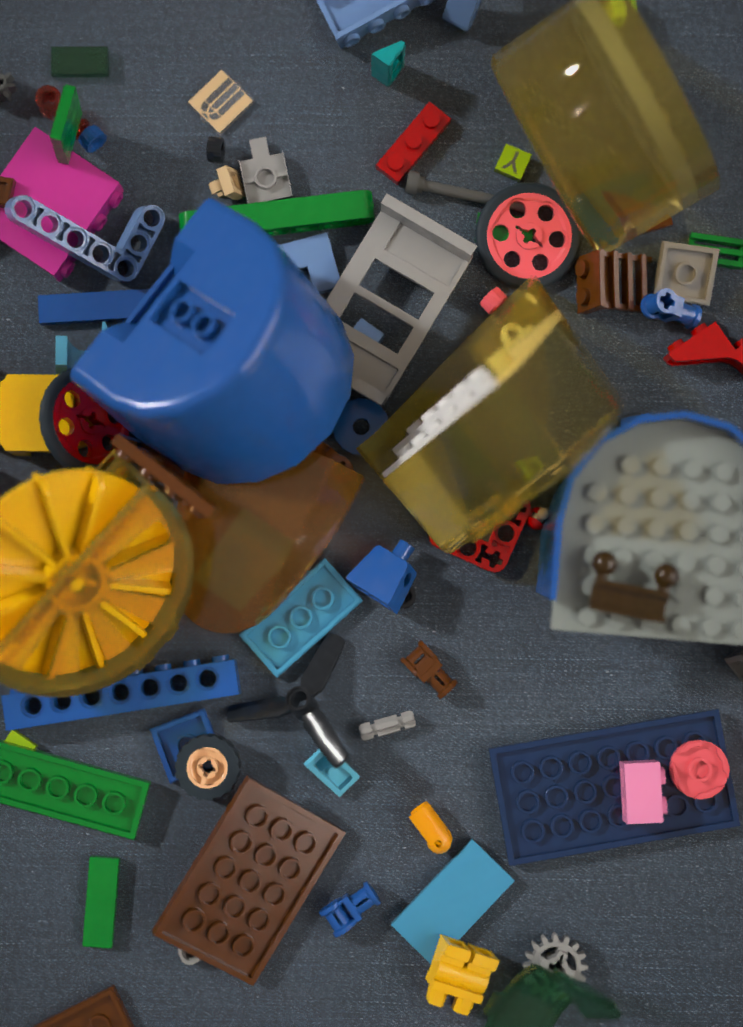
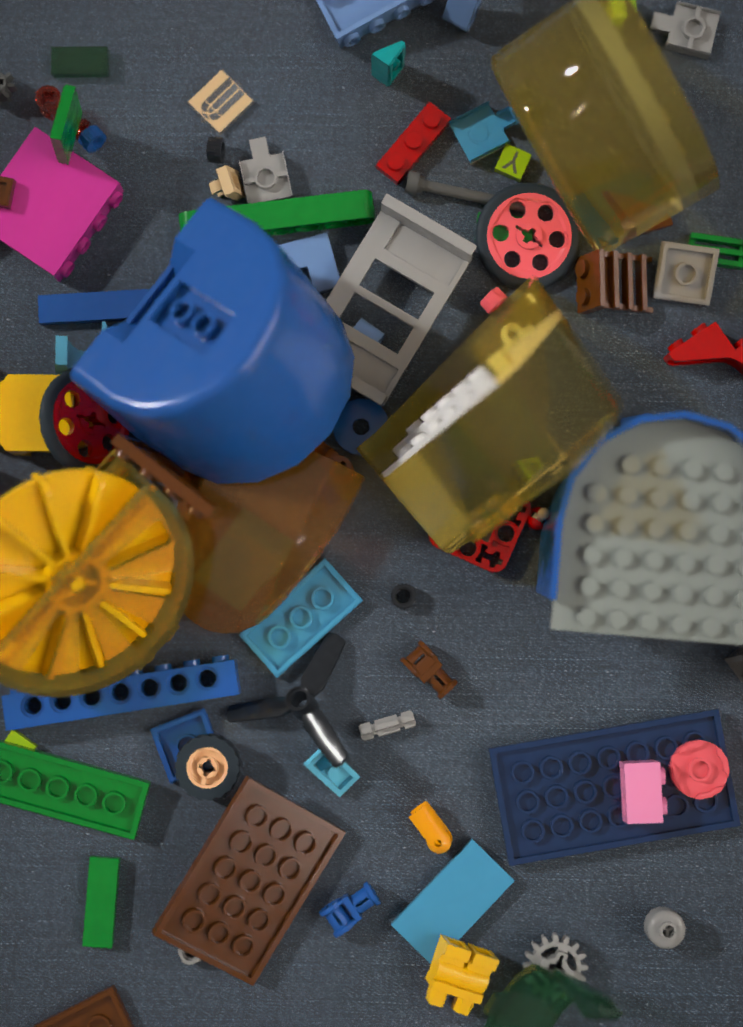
(88, 241): medium blue beam -> none
(385, 575): blue torso -> none
(481, 131): none -> dark azure piece
(630, 599): dark brown gear -> none
(657, 921): none -> light grey head
(668, 306): blue connector -> none
(689, 30): none -> light grey piece

